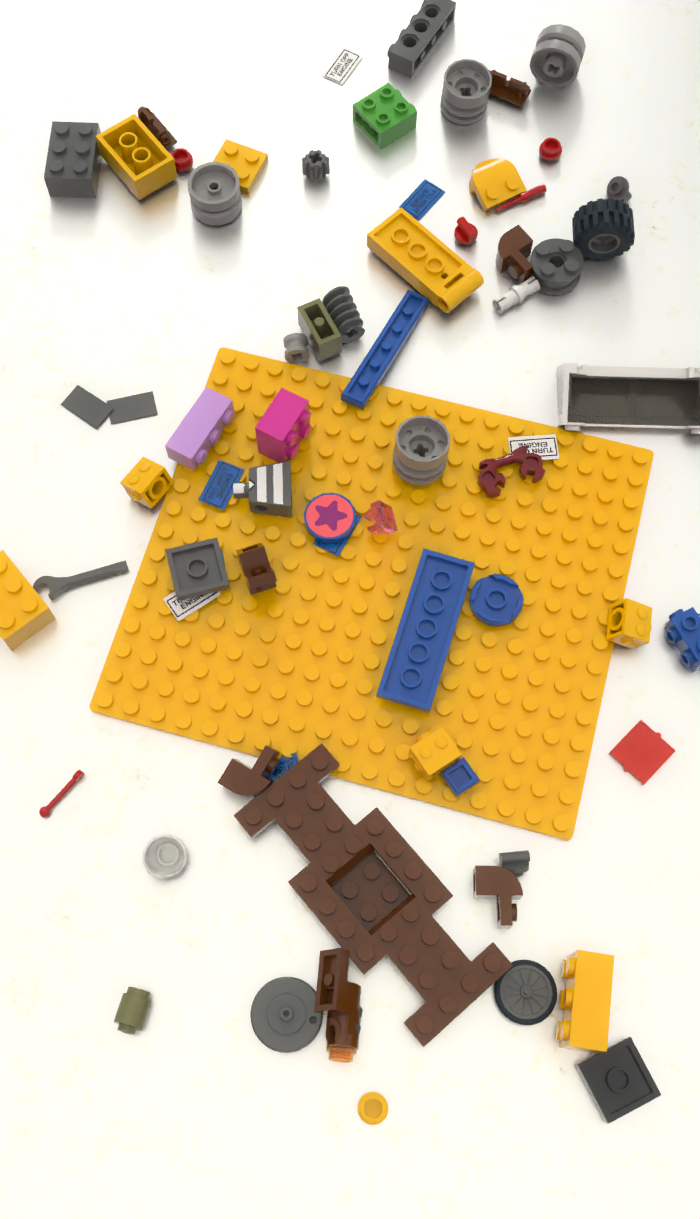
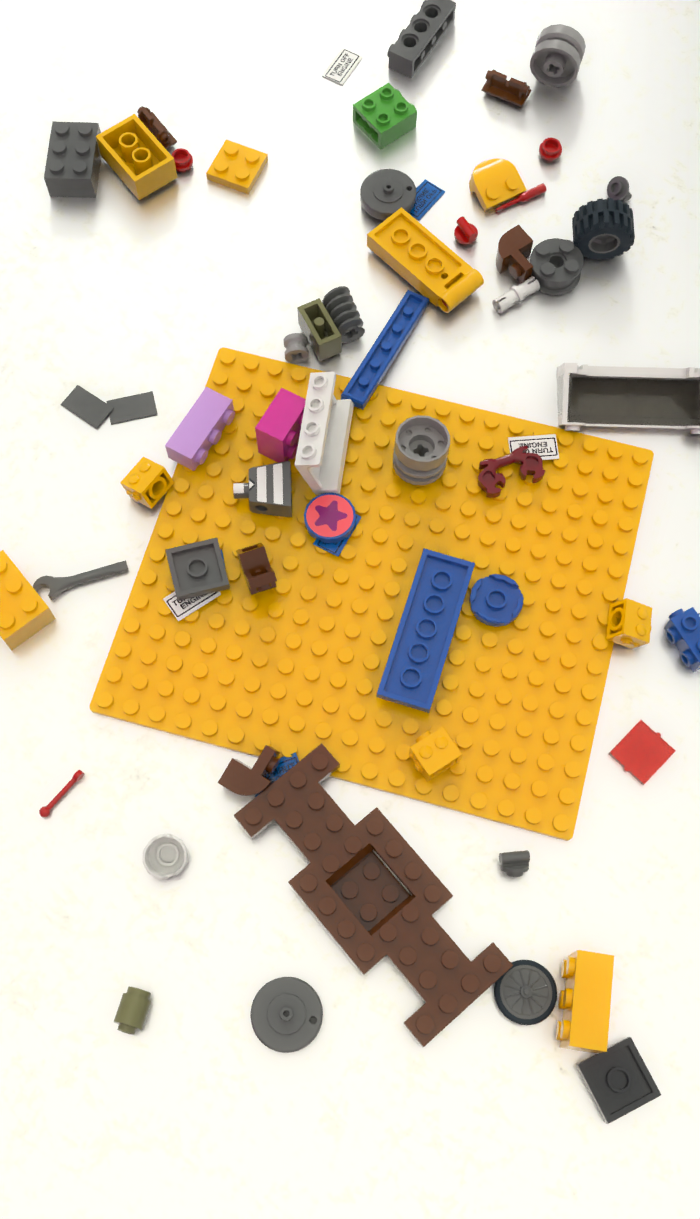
(215, 193): light grey wheel -> none
(220, 484): clear blue sticker -> none
(315, 165): dark grey gear -> none
(323, 435): none -> white panel
(340, 1003): reddish brown plate -> none
(372, 1108): yellow plate -> none
(383, 518): tile -> none
(386, 192): none -> dark grey wheel
(459, 777): blue tile -> none
(465, 91): light grey wheel -> none
(498, 884): reddish brown brick -> none

